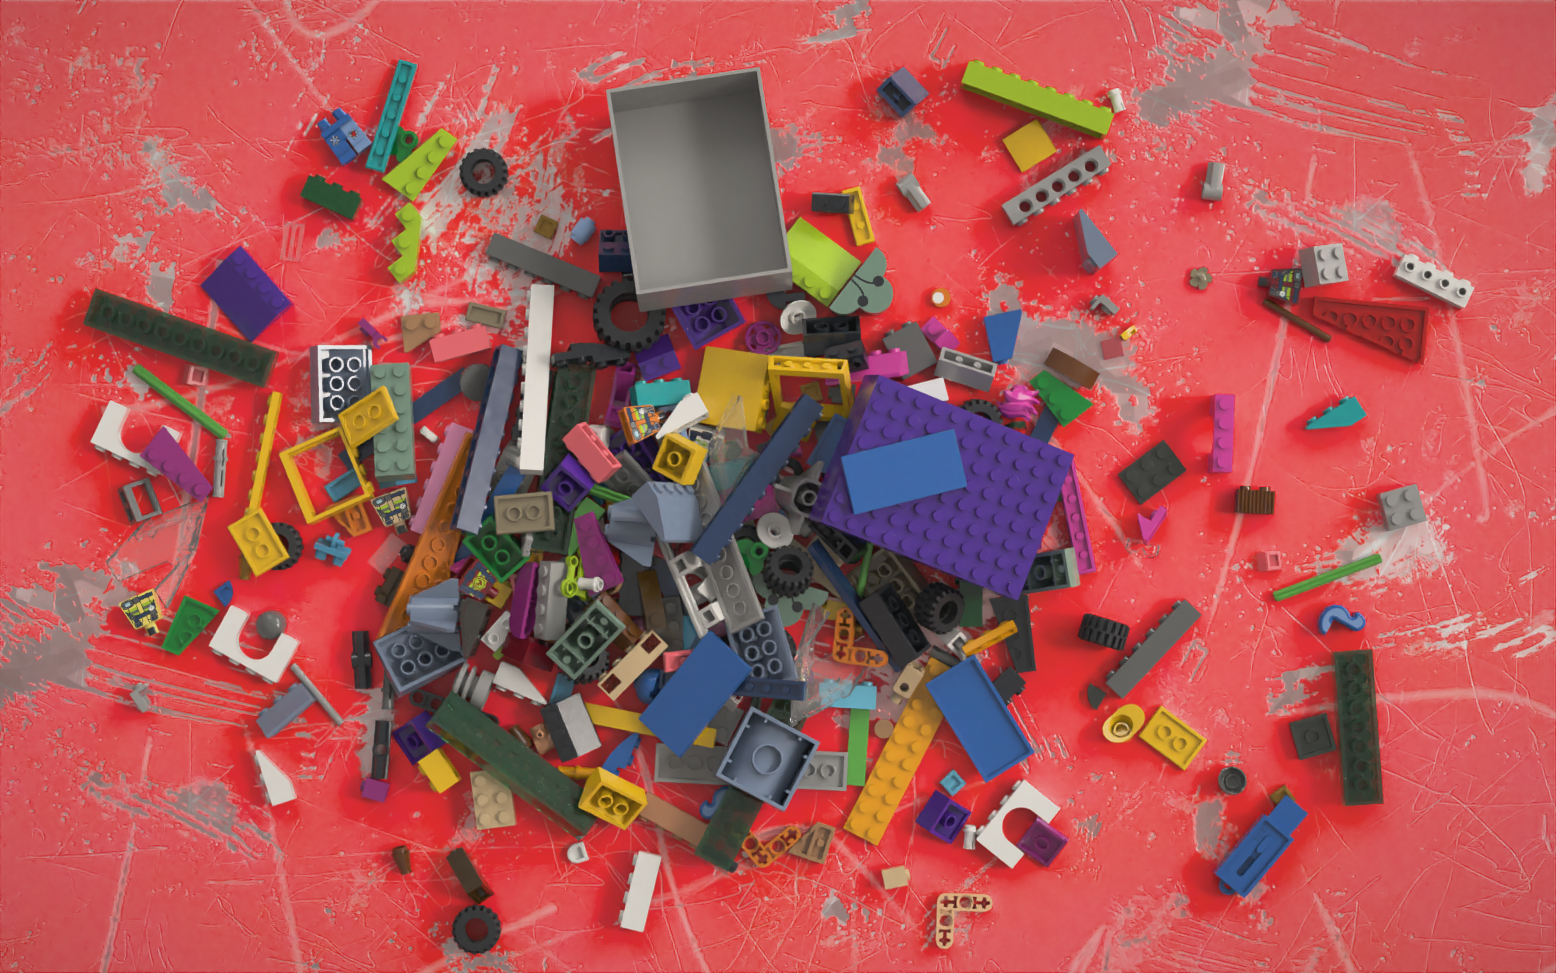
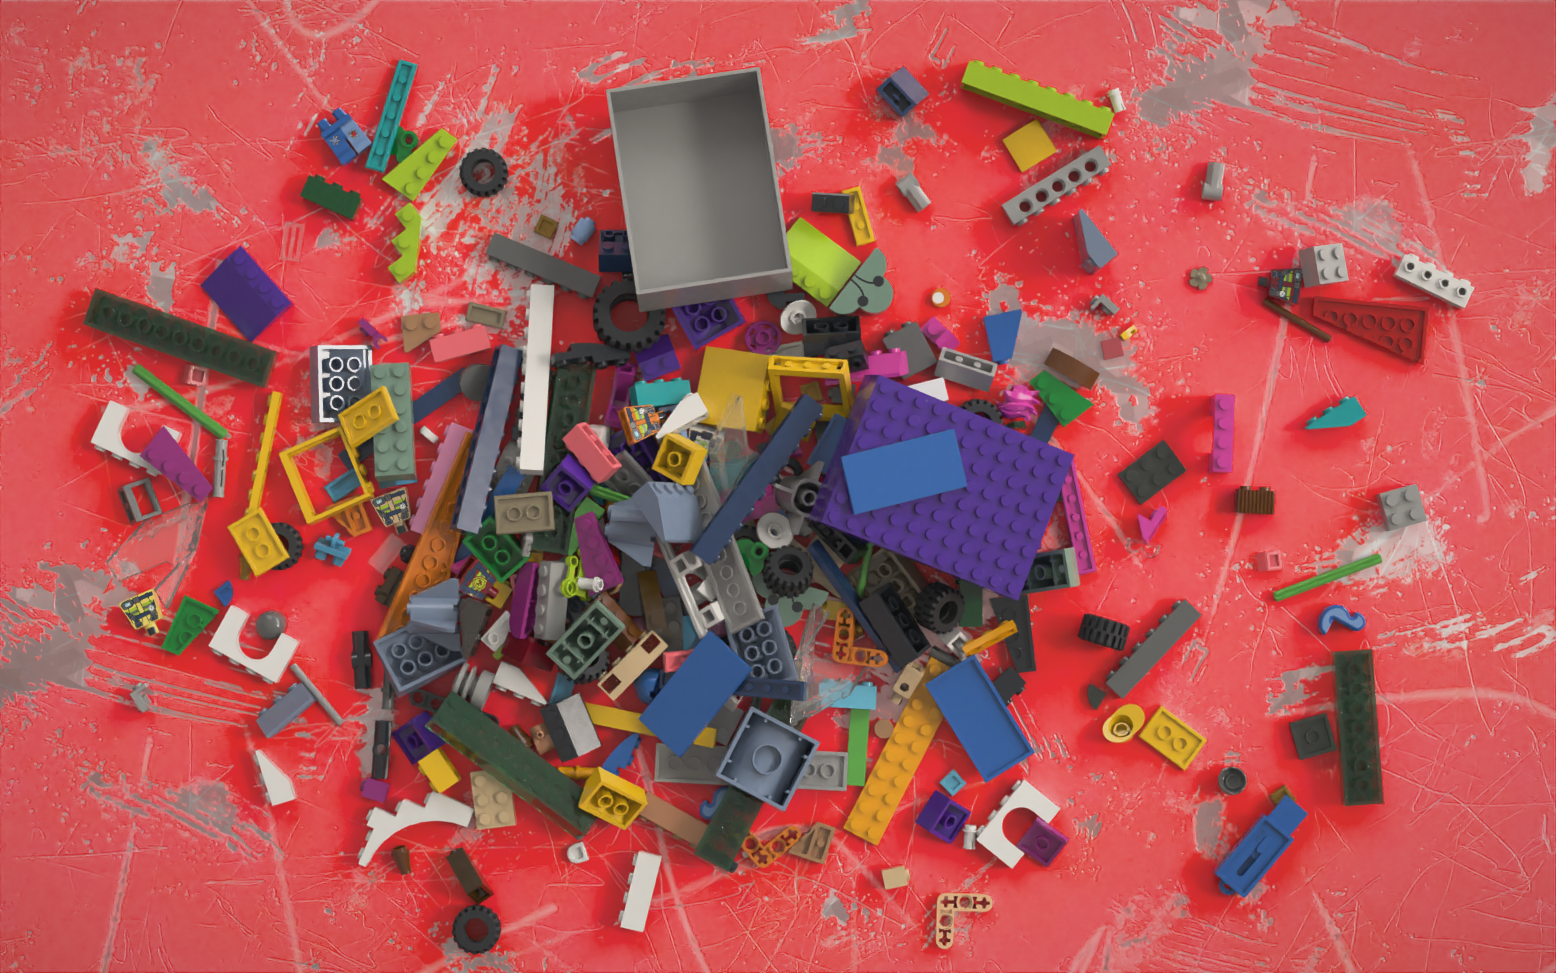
(438, 808): none -> white arch

